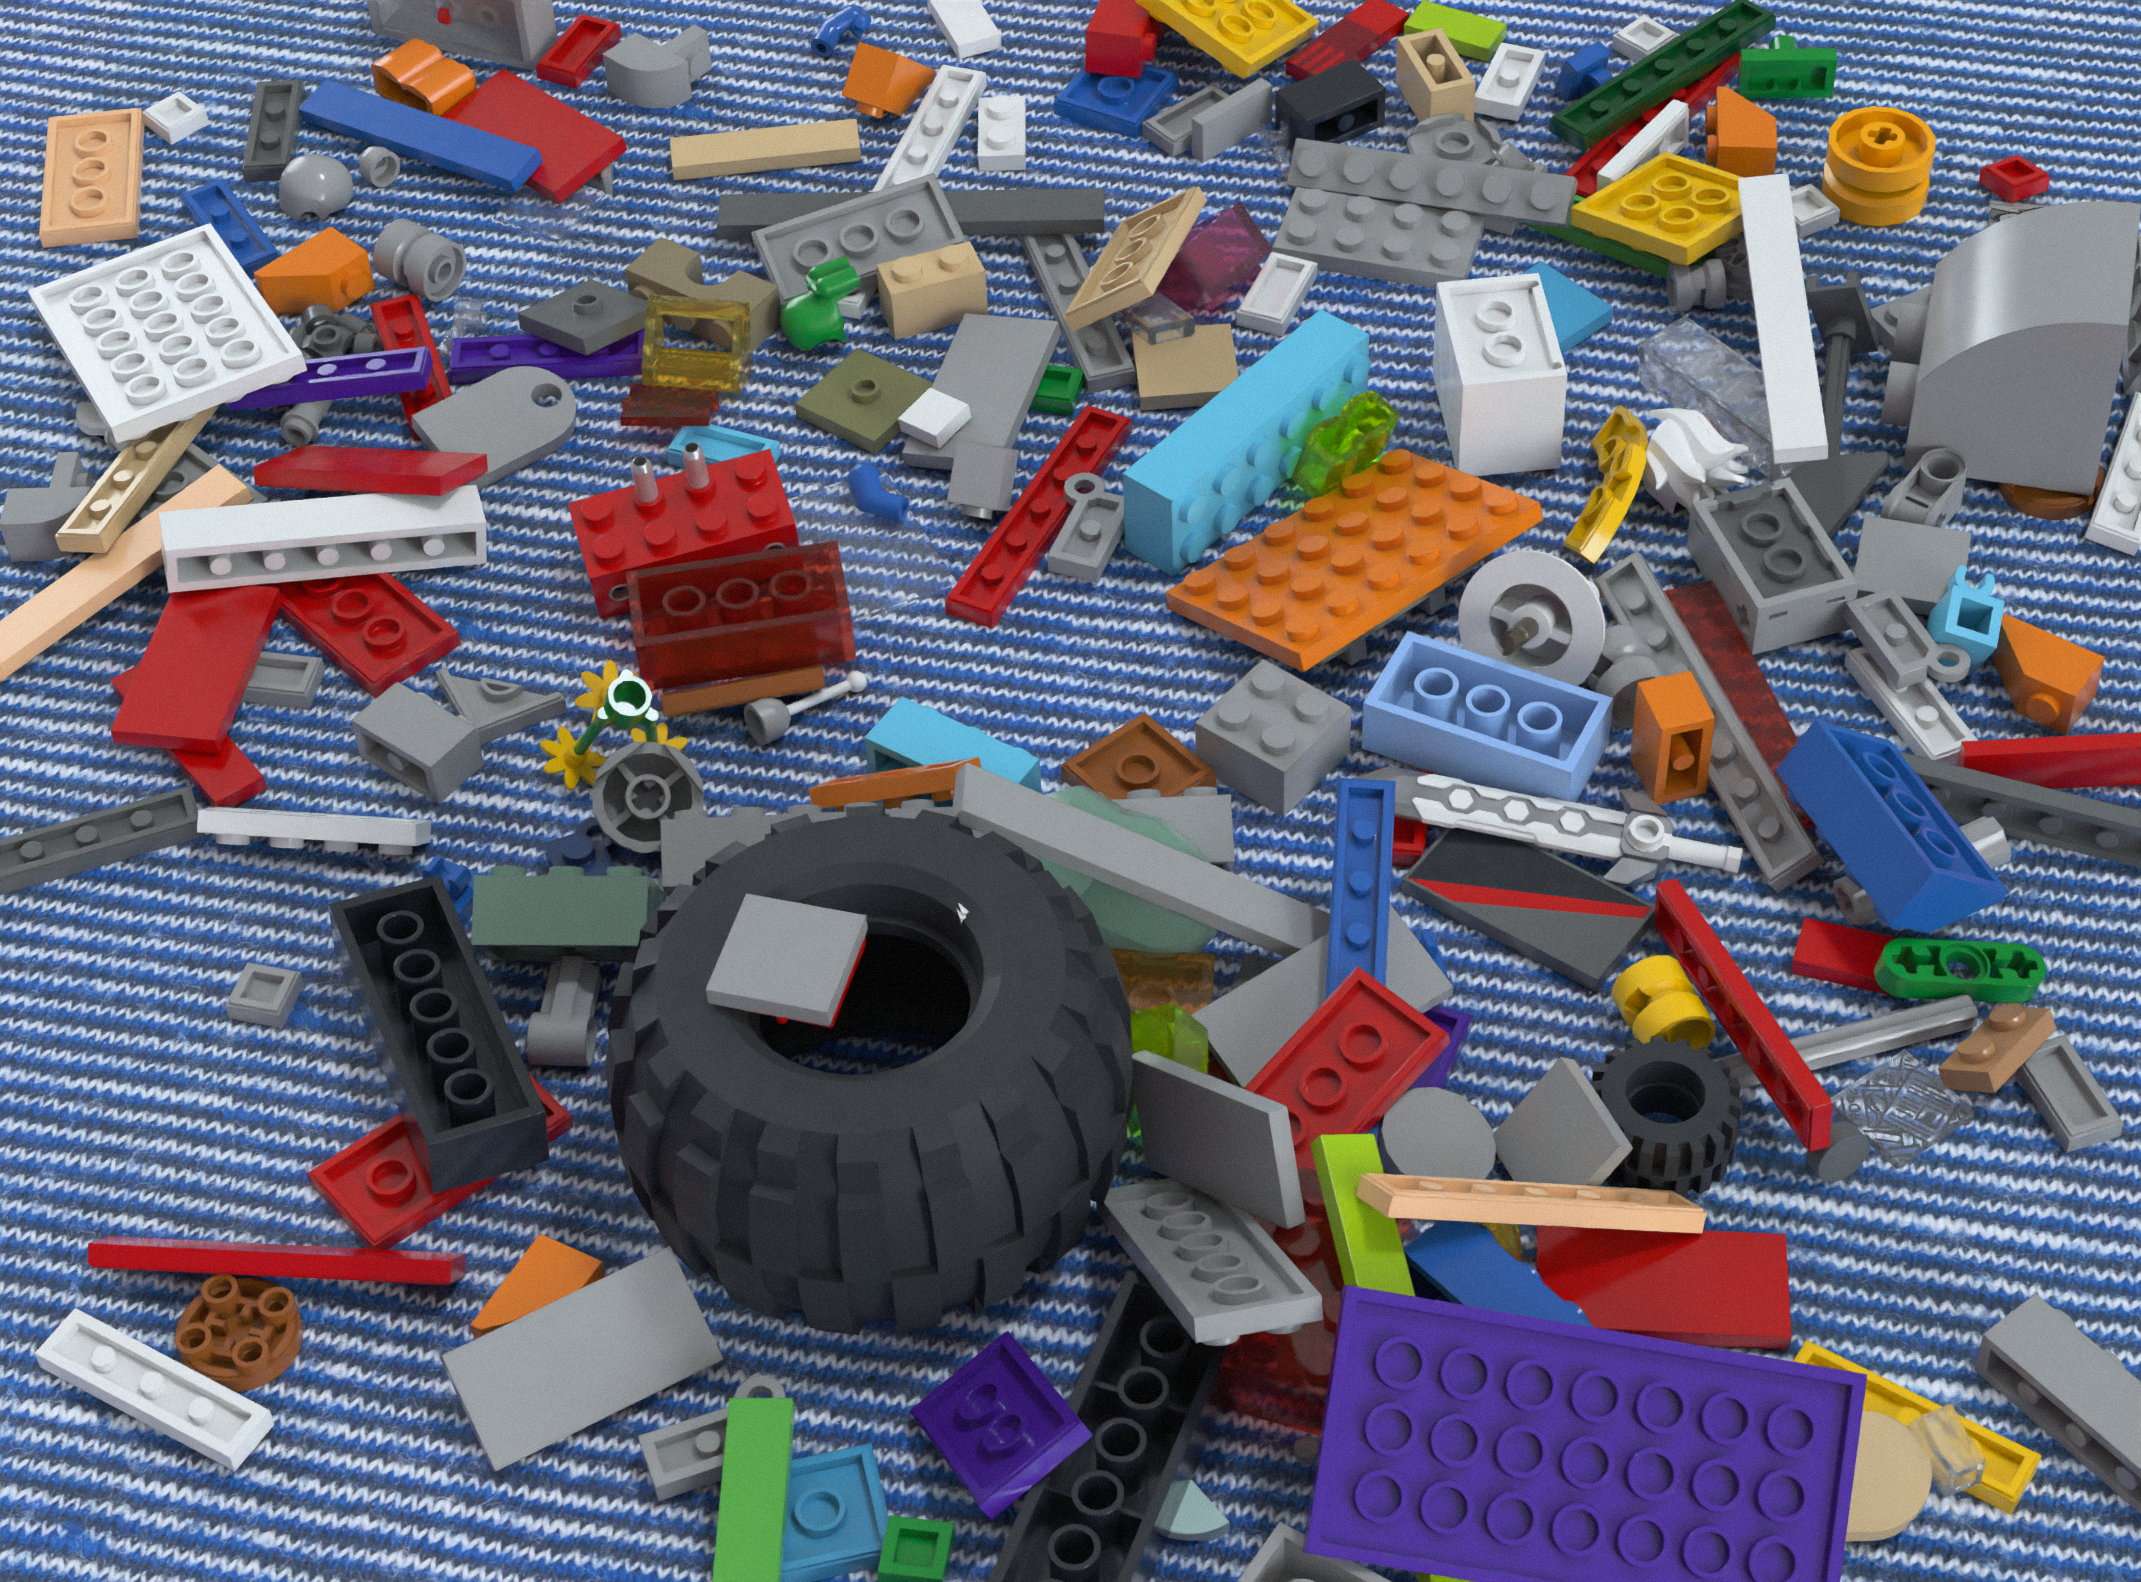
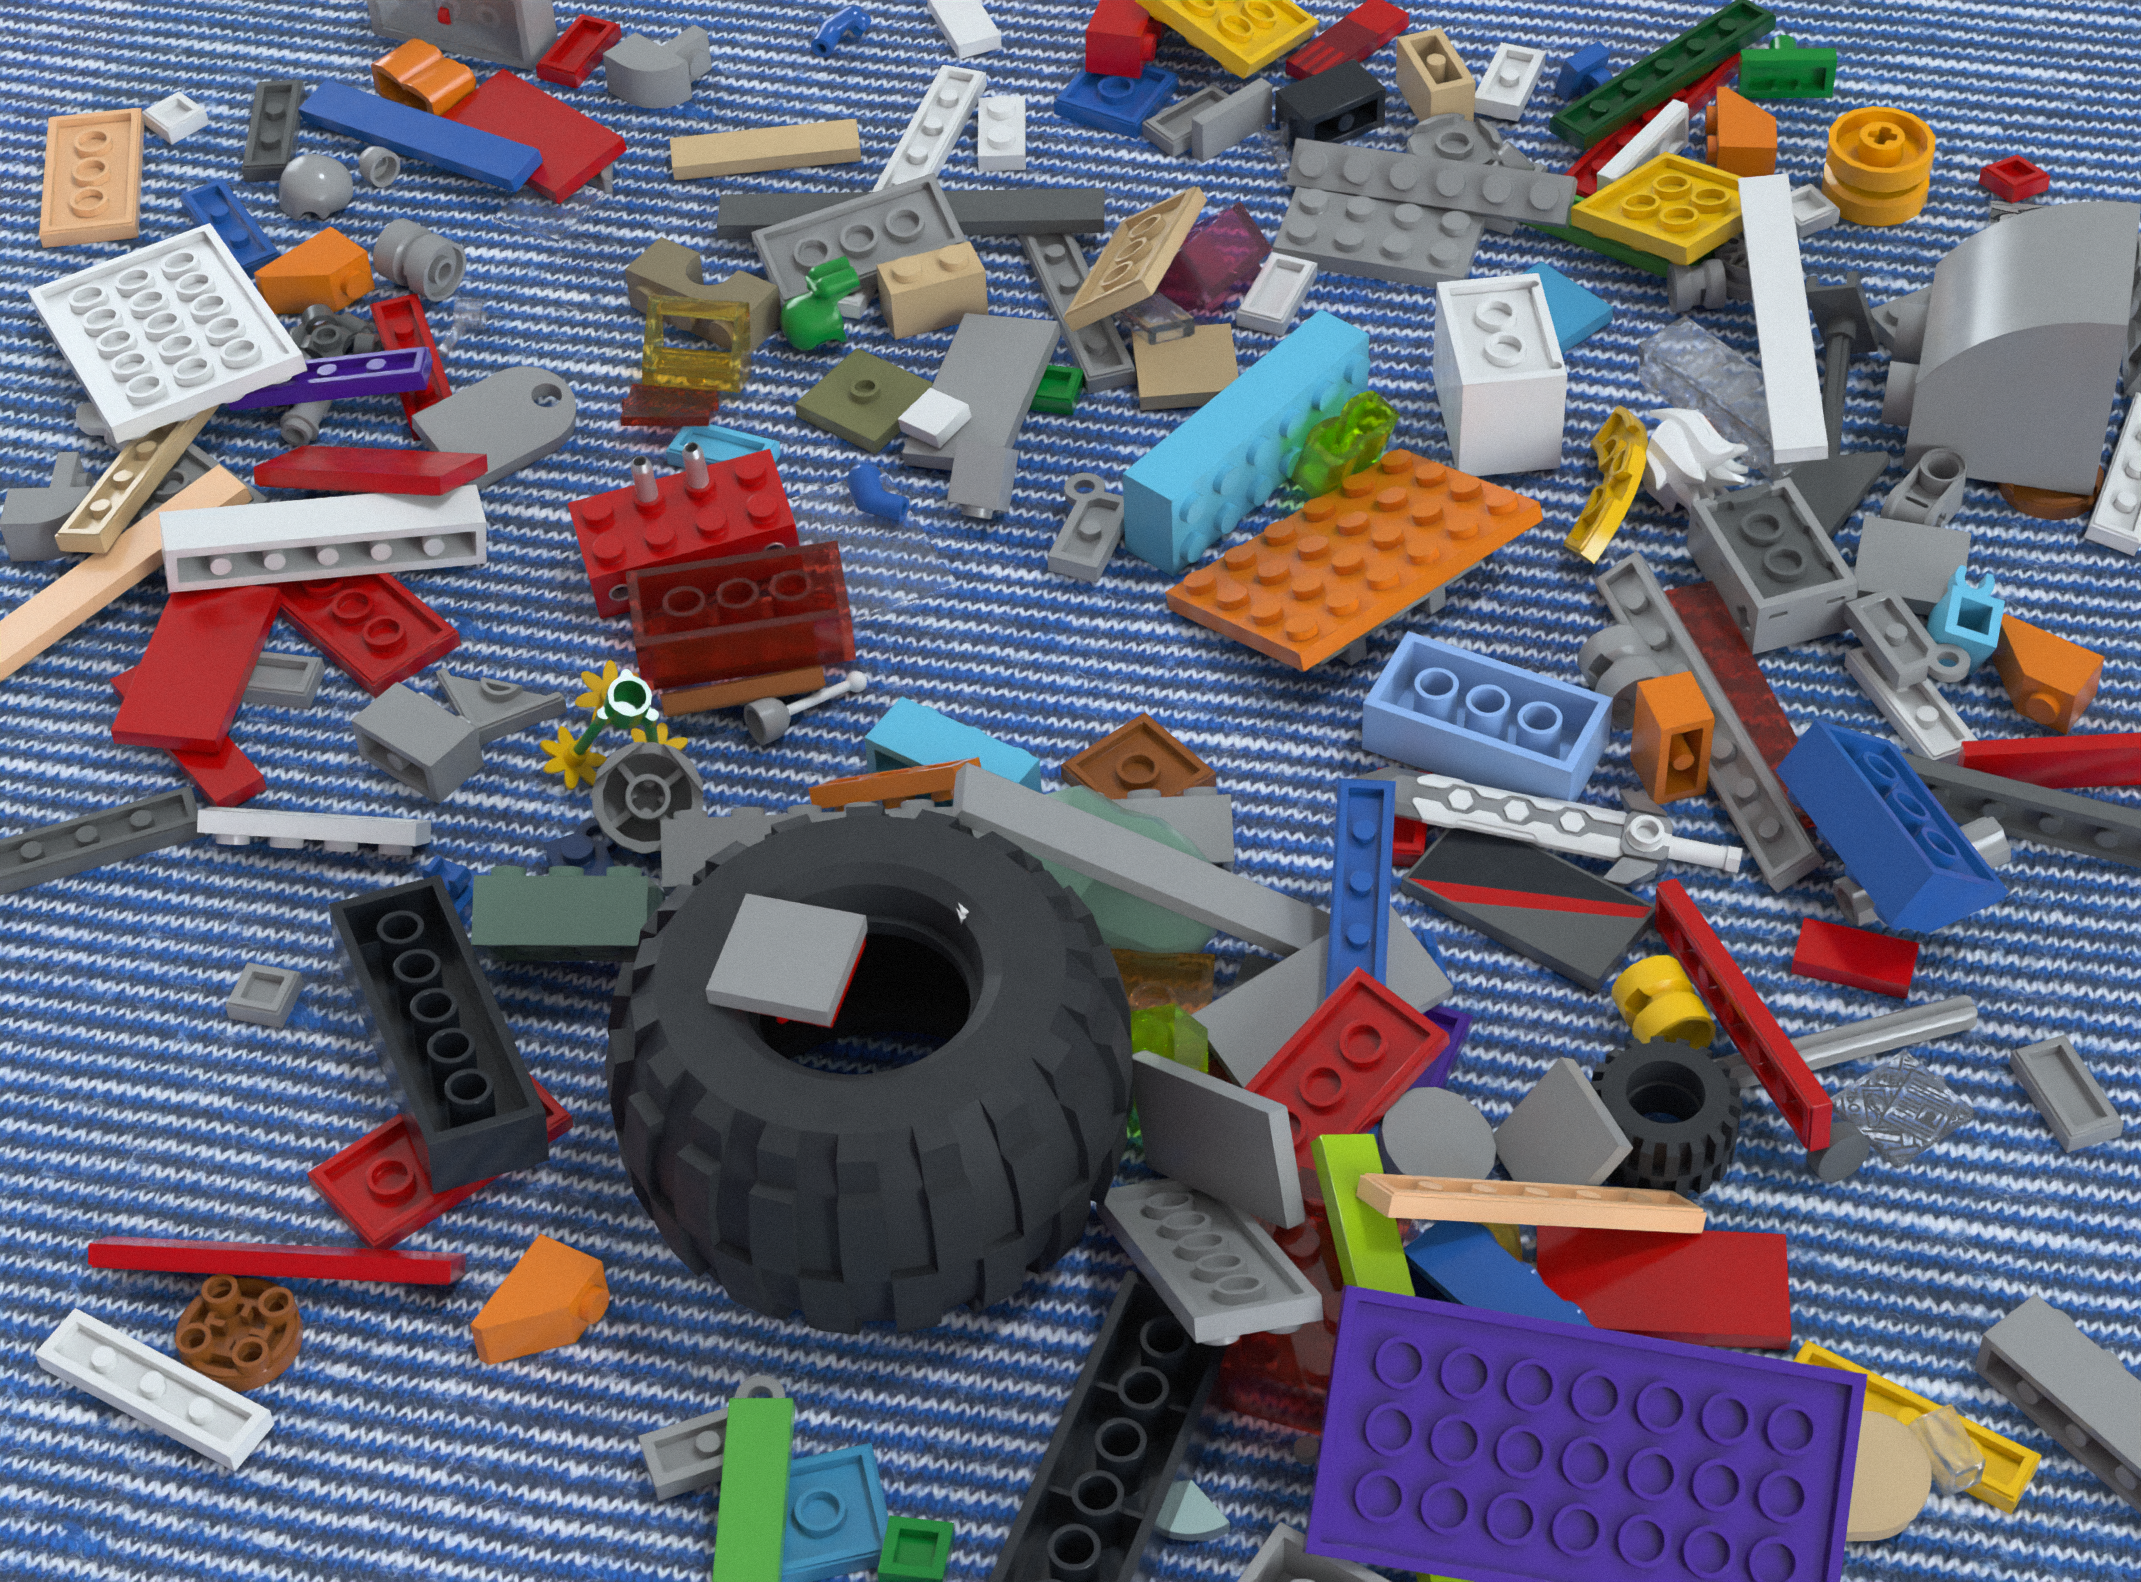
(481, 357): dark purple tile -> none
(566, 1024): light grey piece -> none
(581, 1358): light grey tile -> none
(586, 317): dark grey plate -> none
(885, 81): orange slope -> none
(1000, 1424): dark purple tile -> none
(1036, 518): red tile -> none
(1273, 737): light grey brick -> none
(1467, 32): lime tile -> none
(1534, 616): white piece -> none
(1642, 38): white tile -> none
(1939, 983): green beam -> none
(1997, 1048): medium nougat plate -> none

